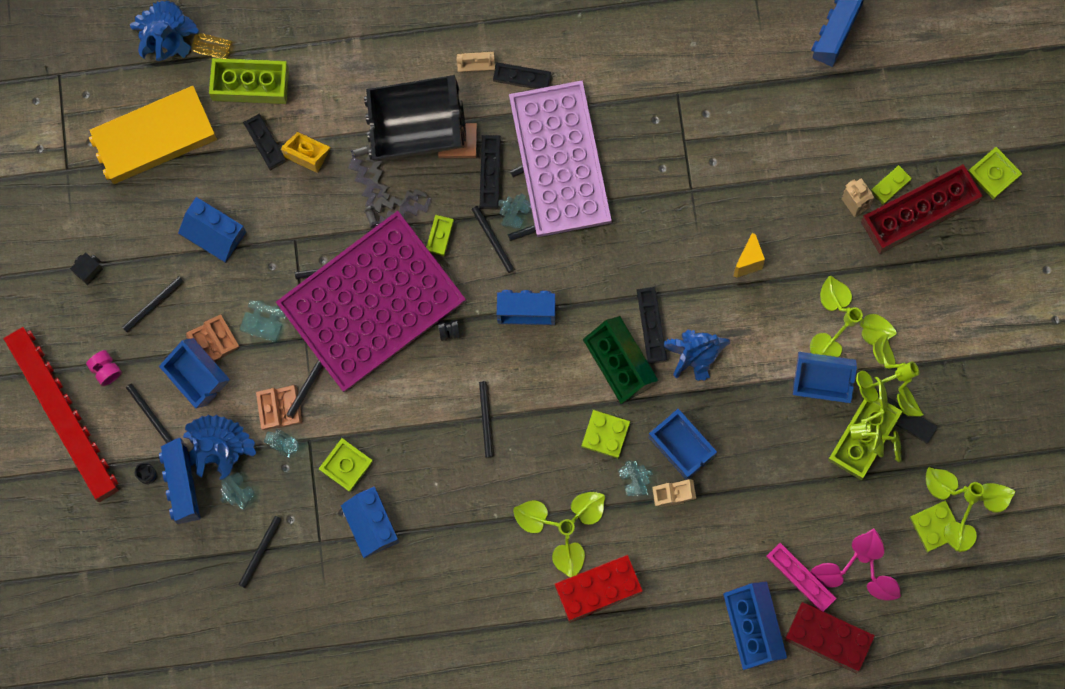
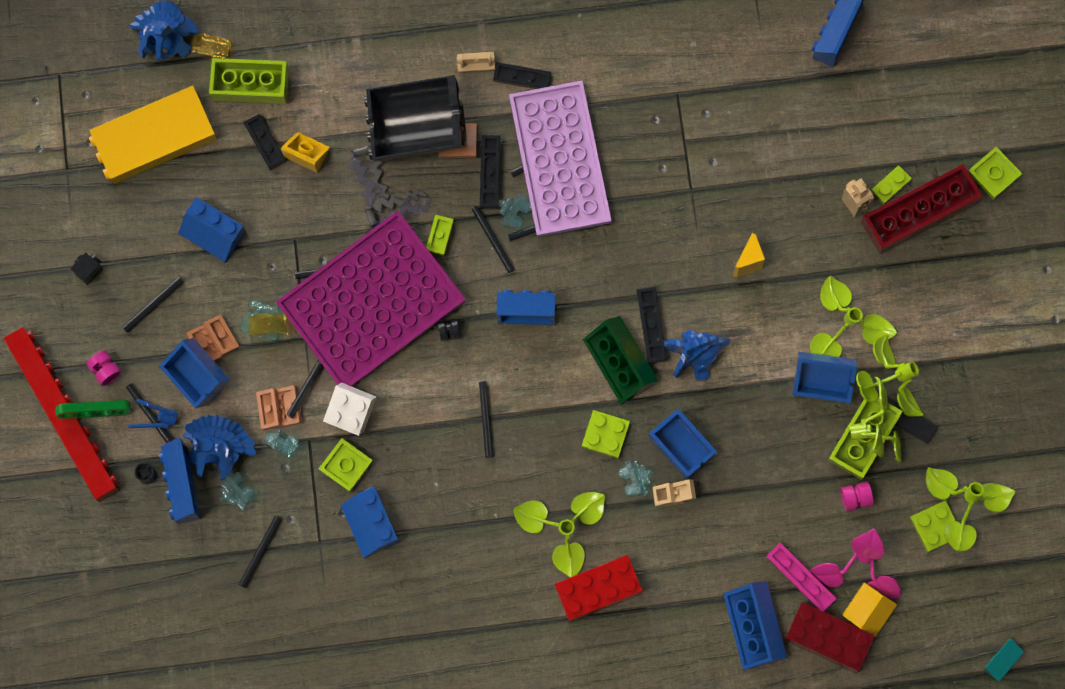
(93, 409): none -> green beam
(165, 415): none -> blue plant
(267, 324): none -> clear yellow slope
(349, 409): none -> white brick
(856, 496): none -> dark pink wheel
(869, 609): none -> yellow slope
(1003, 660): none -> teal slope

